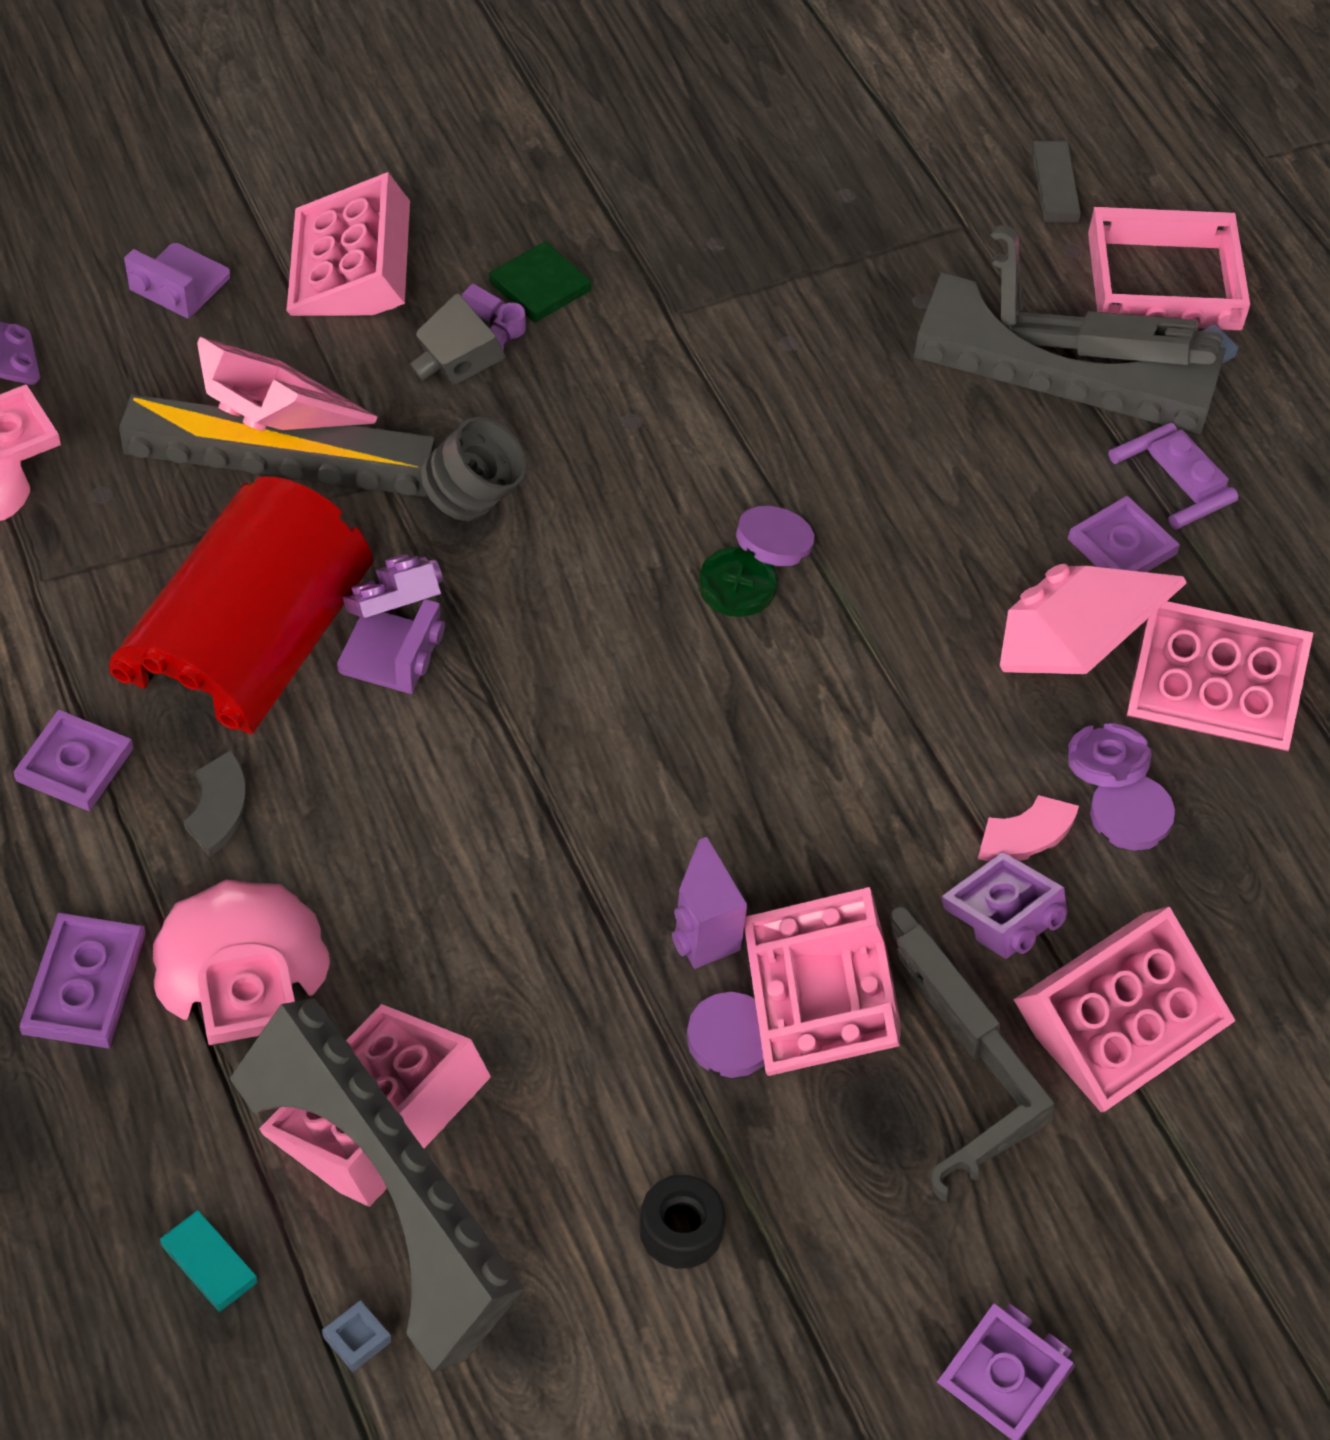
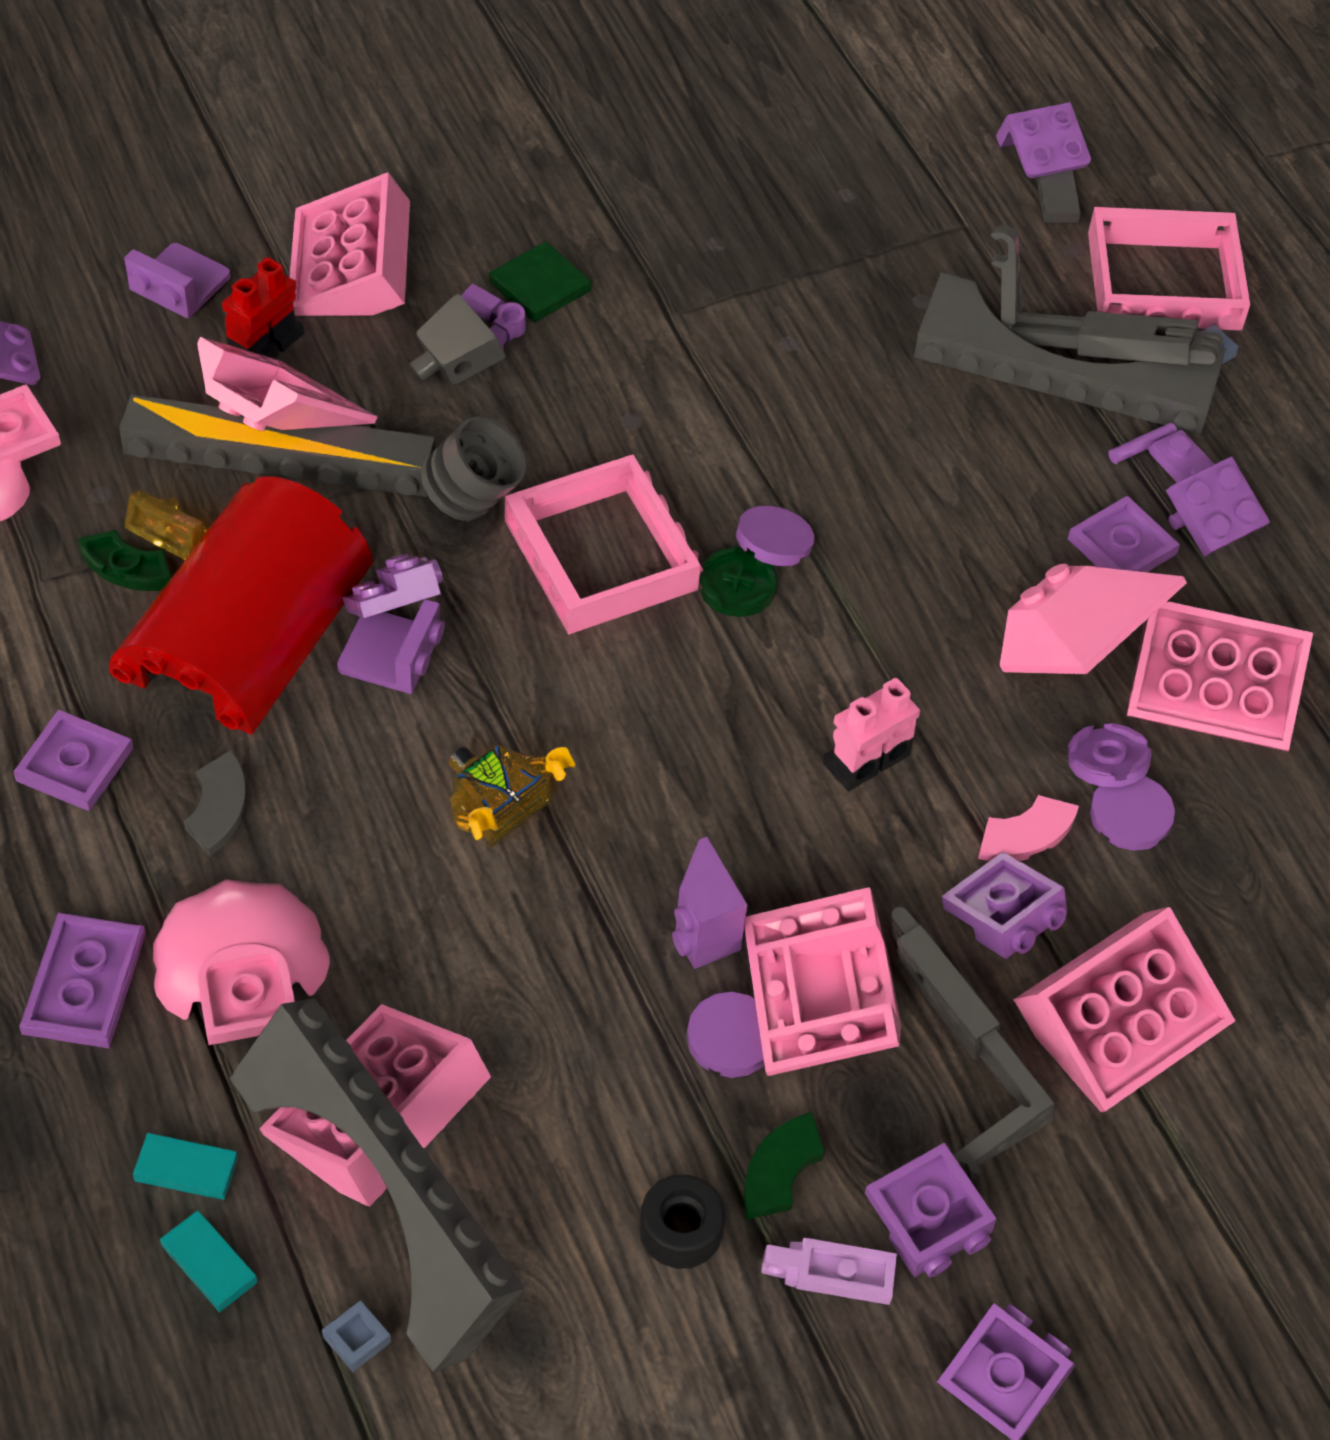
(124, 564): none -> dark green tile
(163, 523): none -> clear yellow tile
(185, 1166): none -> teal tile
(263, 311): none -> red hips
(502, 789): none -> torso
(582, 488): none -> bright pink window
(778, 1163): none -> dark green tile
(833, 1269): none -> lavender hinge
(870, 733): none -> bright pink hips
(931, 1211): none -> medium lavender plate
(1046, 140): none -> medium lavender bracket
(1217, 506): none -> medium lavender plate

